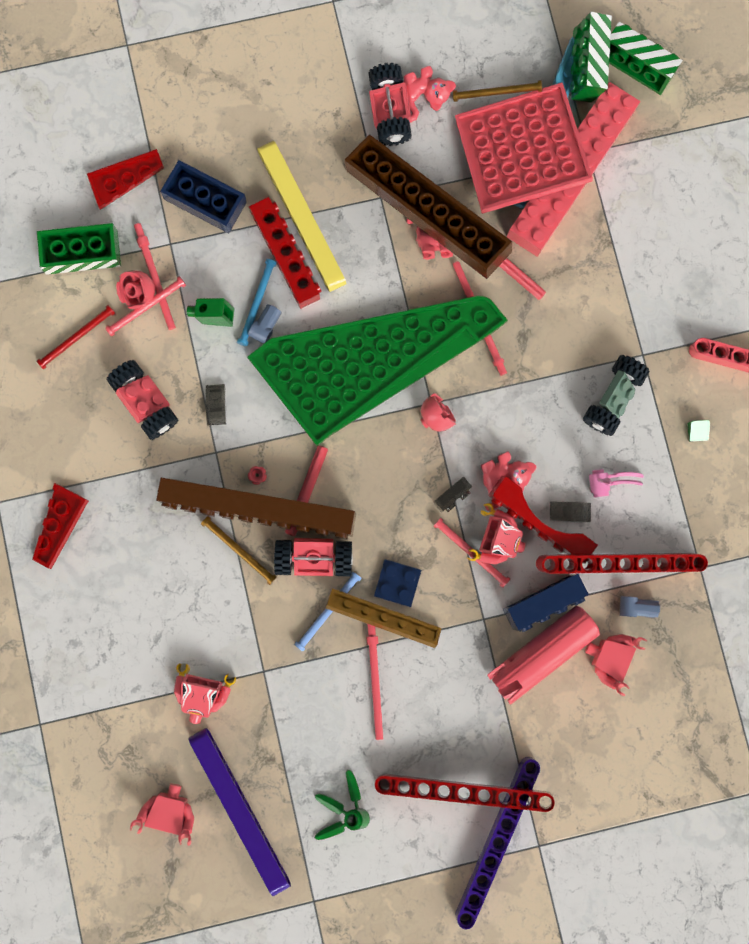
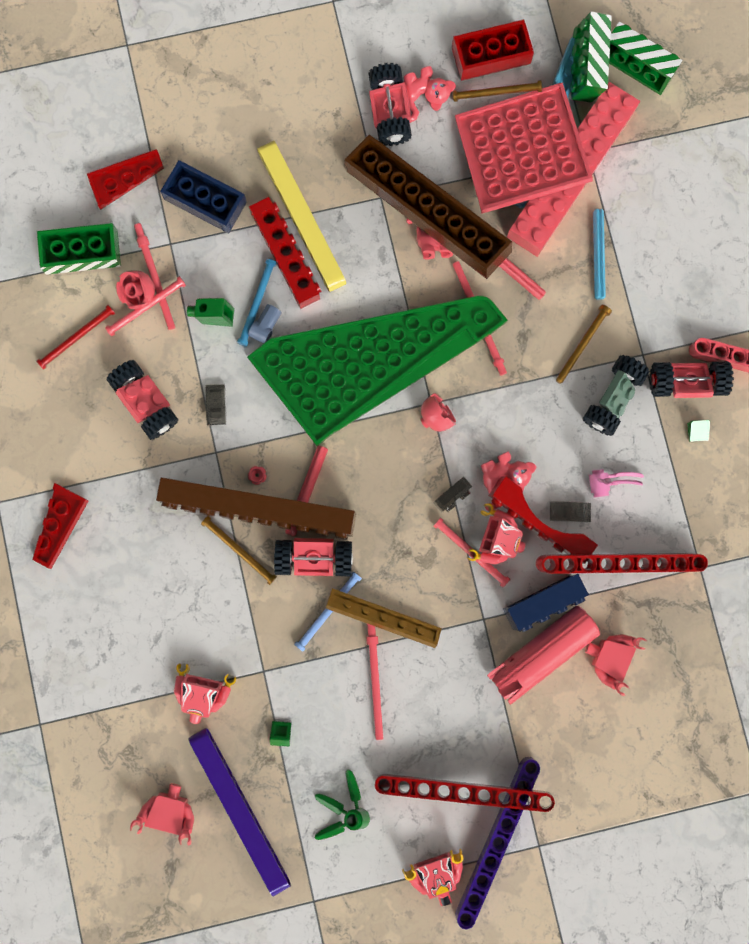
(280, 733): none -> green slope
(397, 583): dark blue plate -> none
(437, 876): none -> coral torso
(492, 50): none -> red brick
(599, 254): none -> medium azure axle
(604, 311): none -> pearl gold bar
(637, 607): sand blue piece -> none
(691, 379): none -> plate

